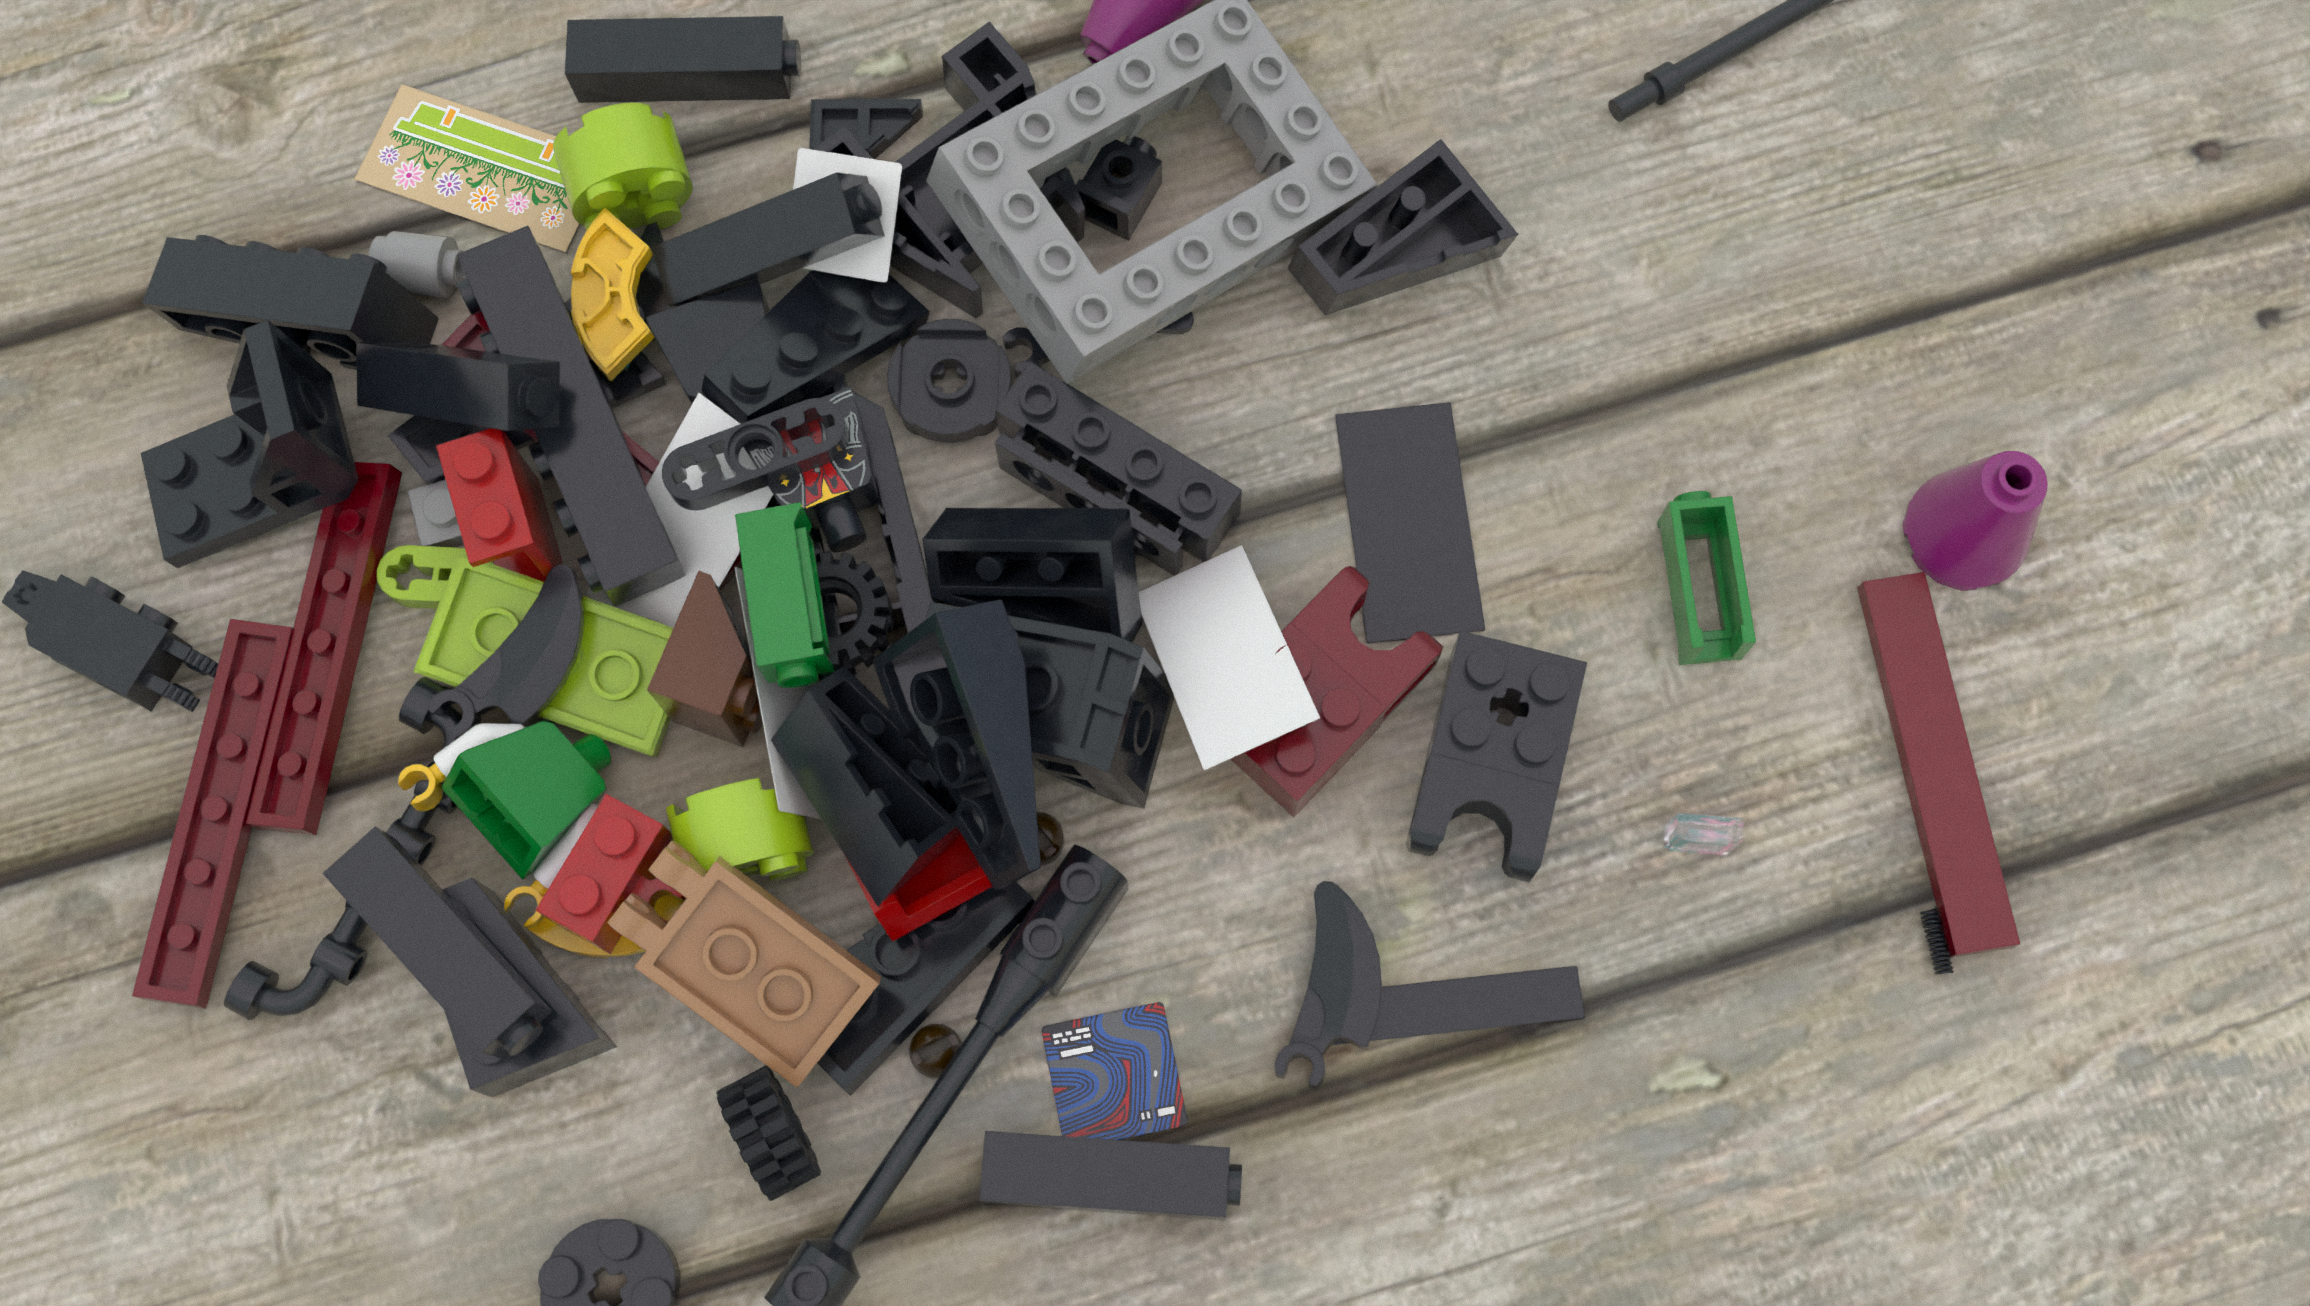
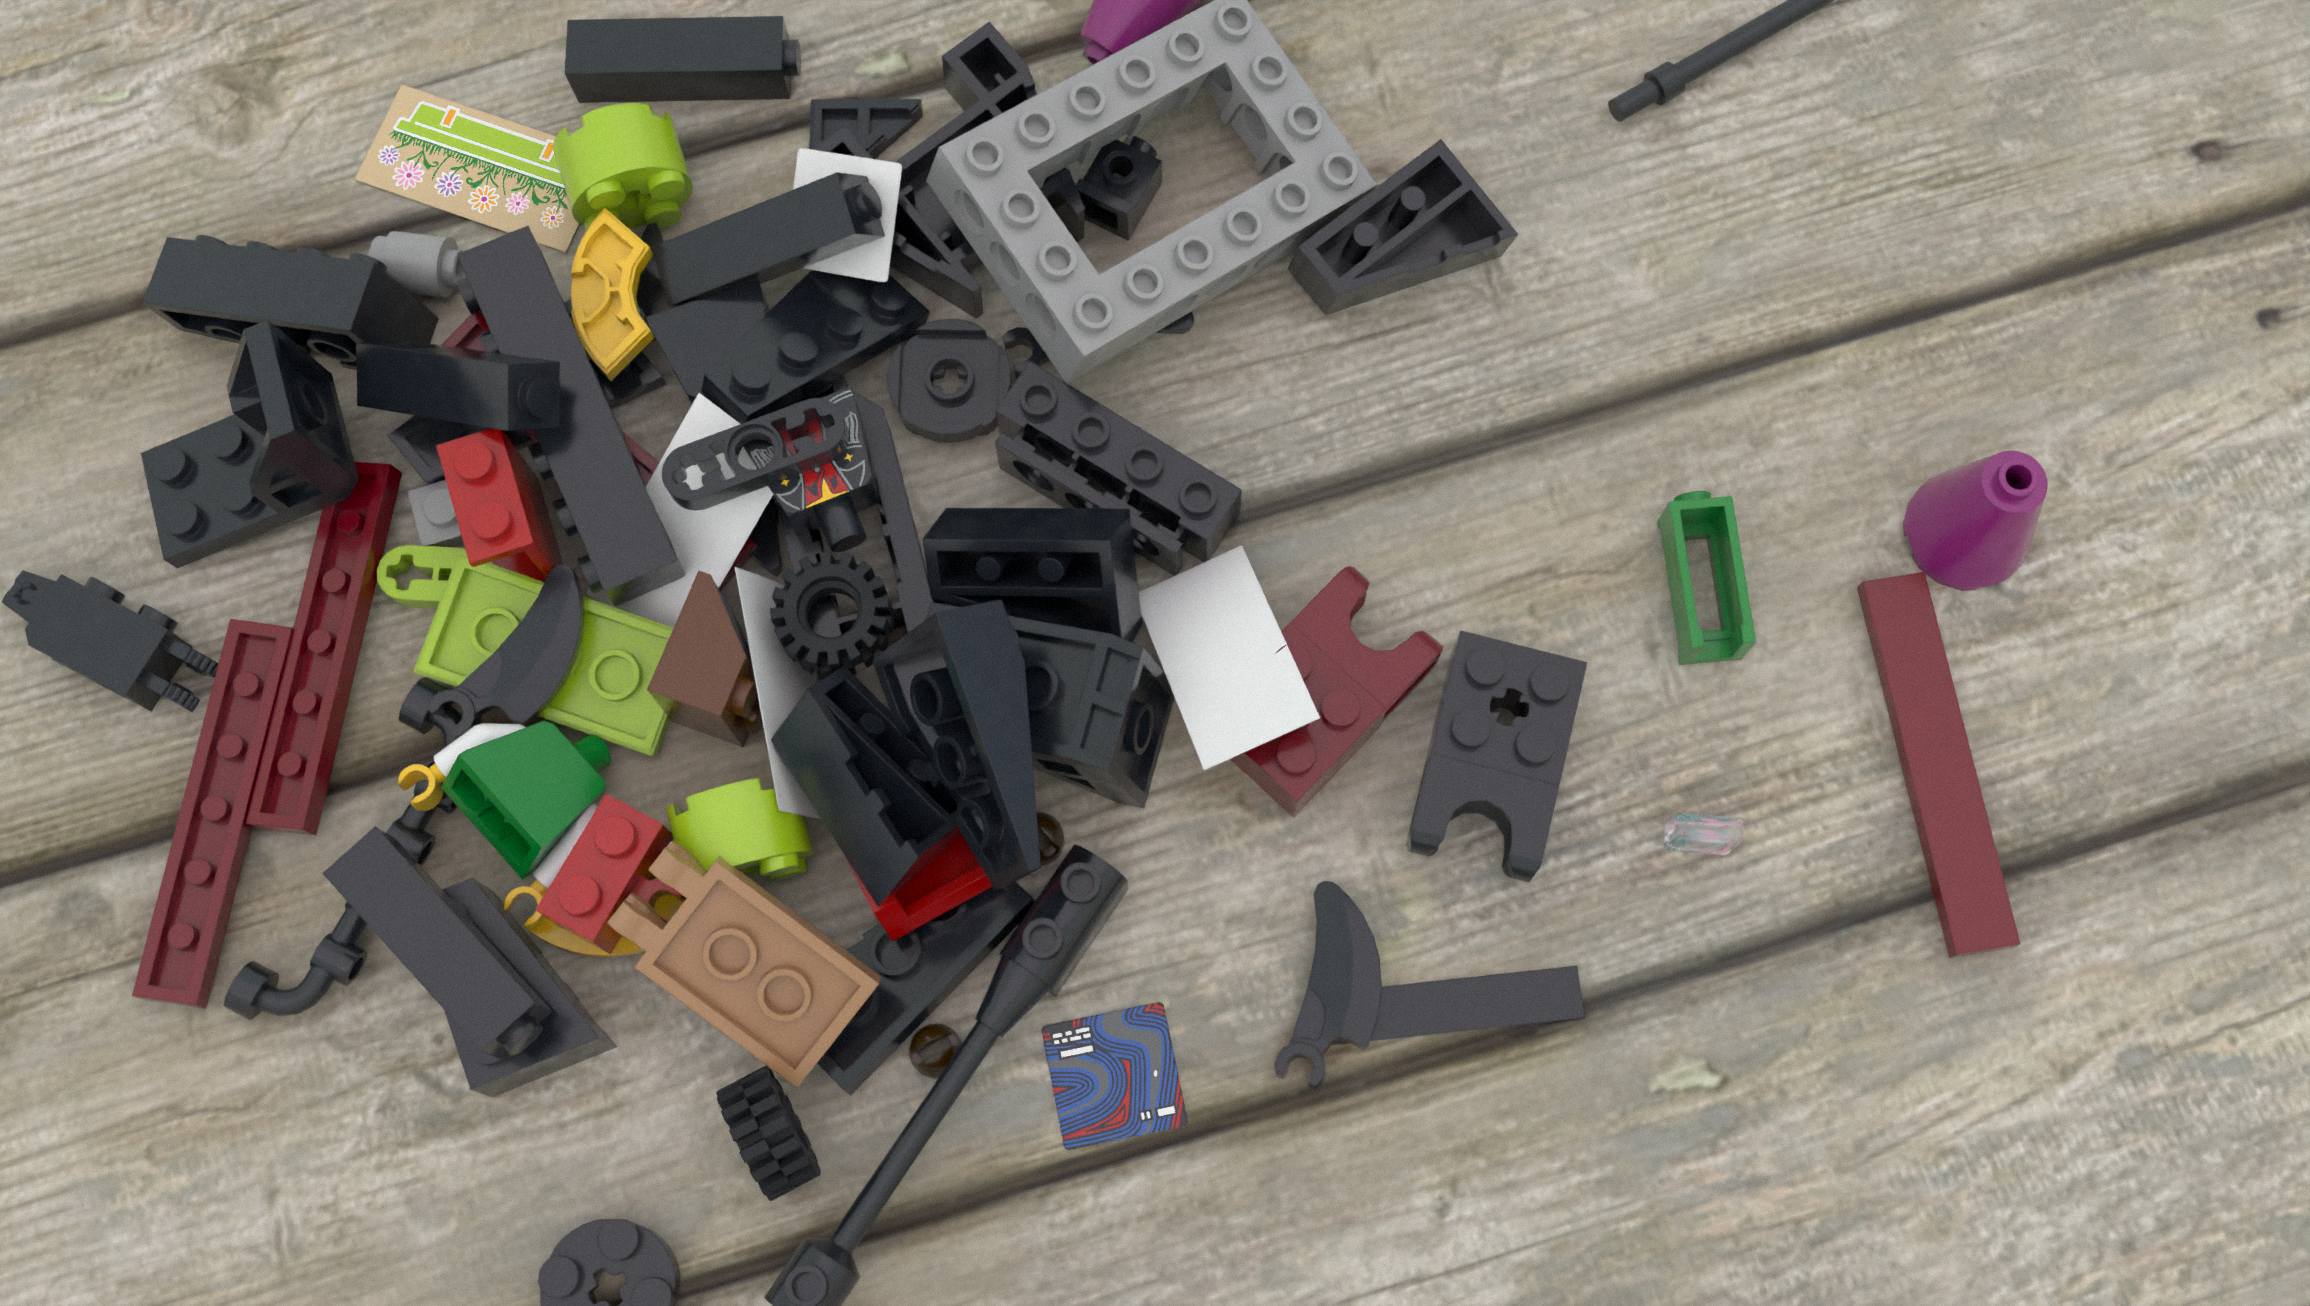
(783, 595): green window -> none
(1108, 1175): black brick -> none
(1409, 521): black sticker -> none
(1947, 968): black leg -> none

